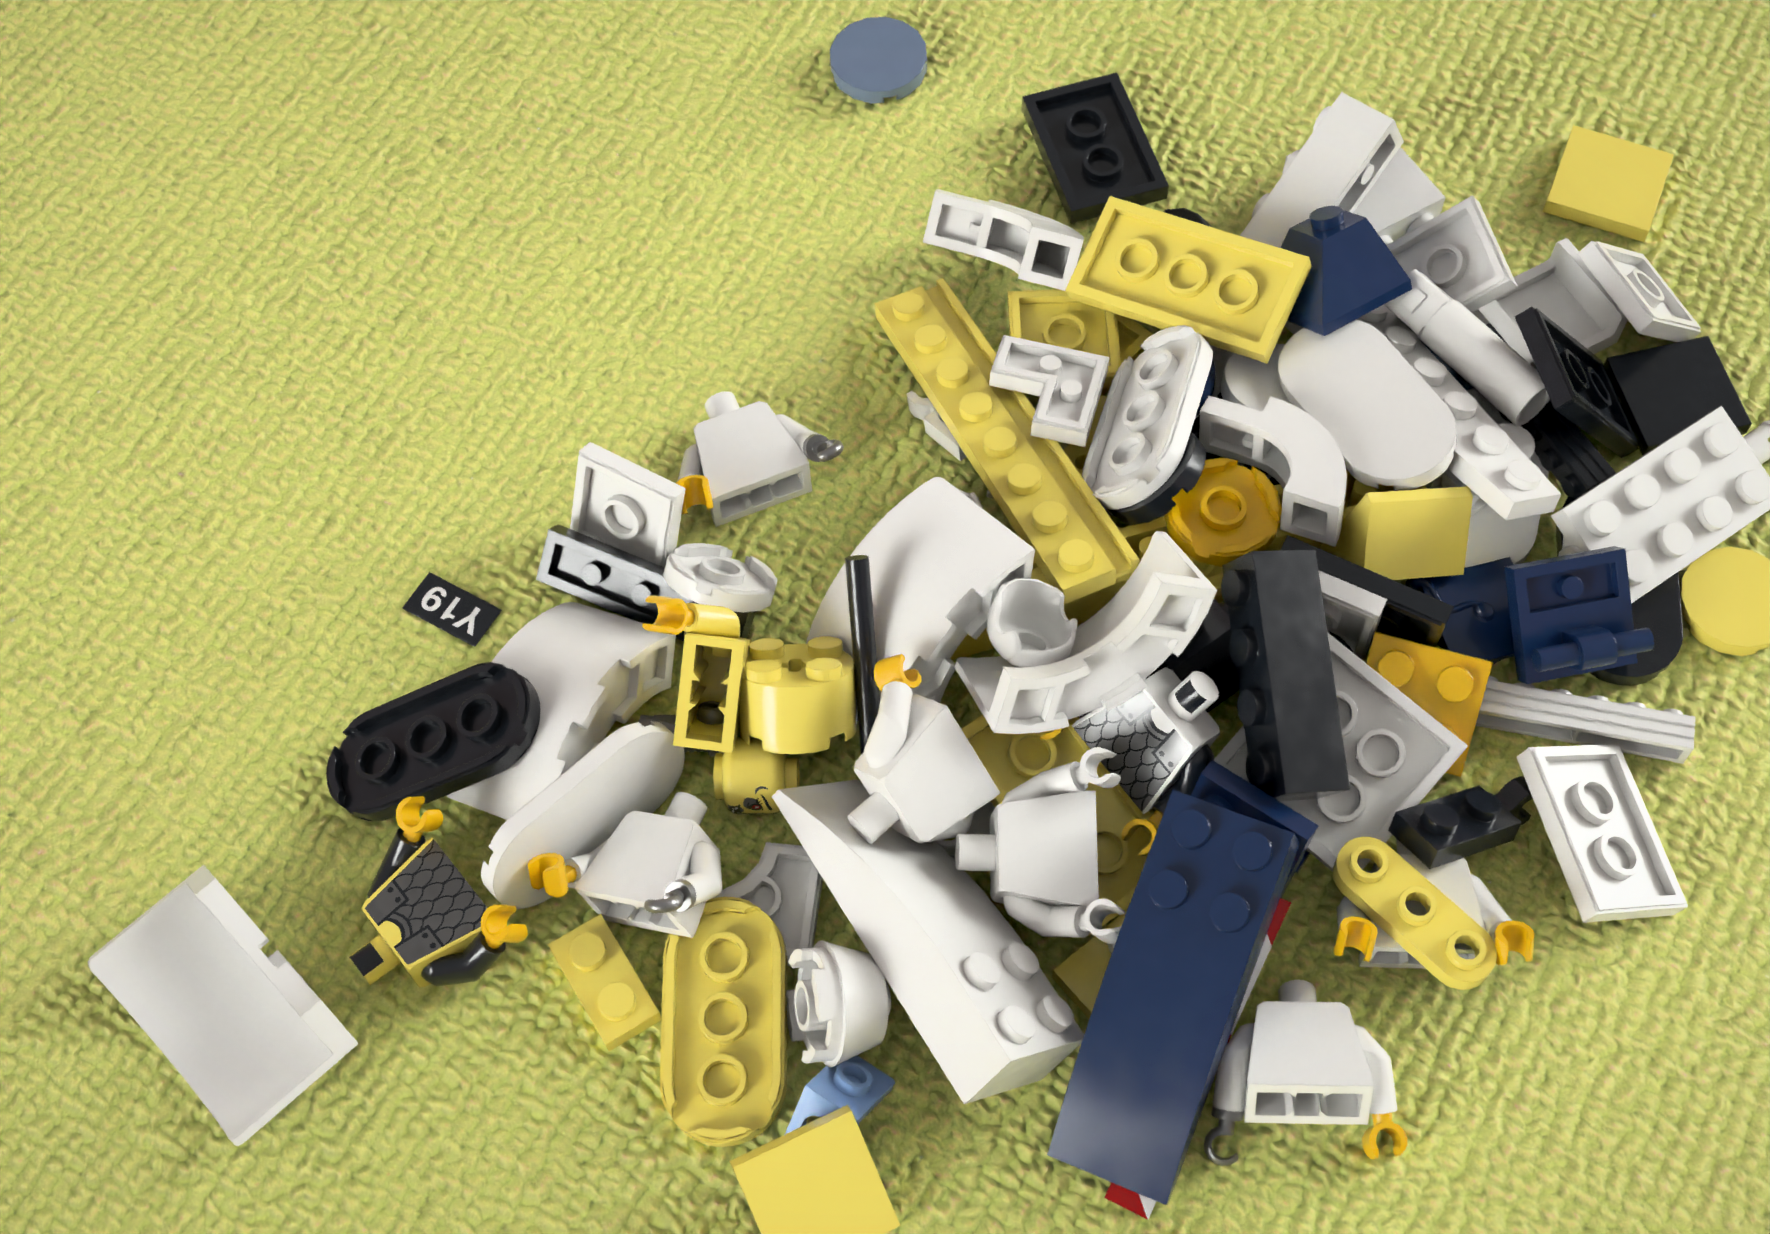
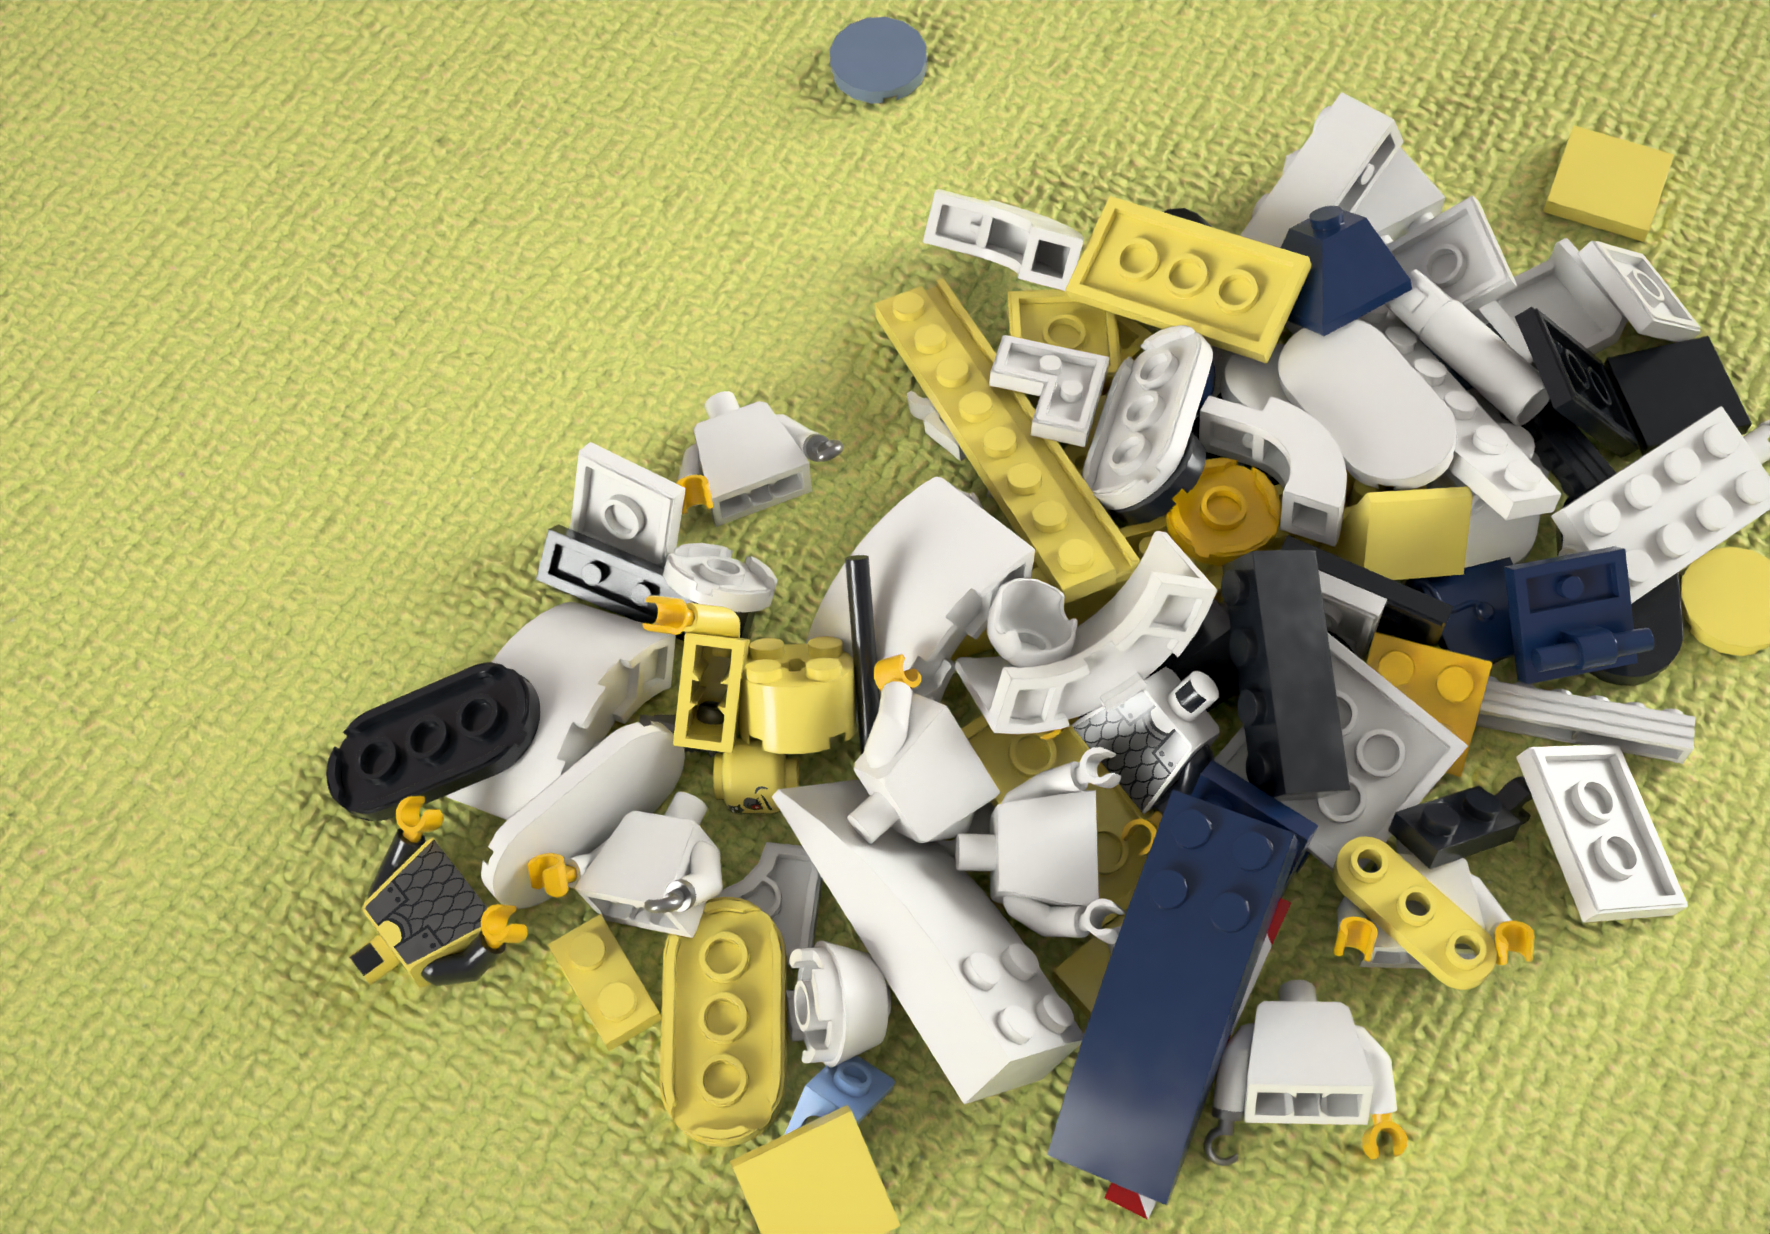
(220, 1008): white panel -> none
(452, 609): black sticker -> none
(1093, 146): black plate -> none

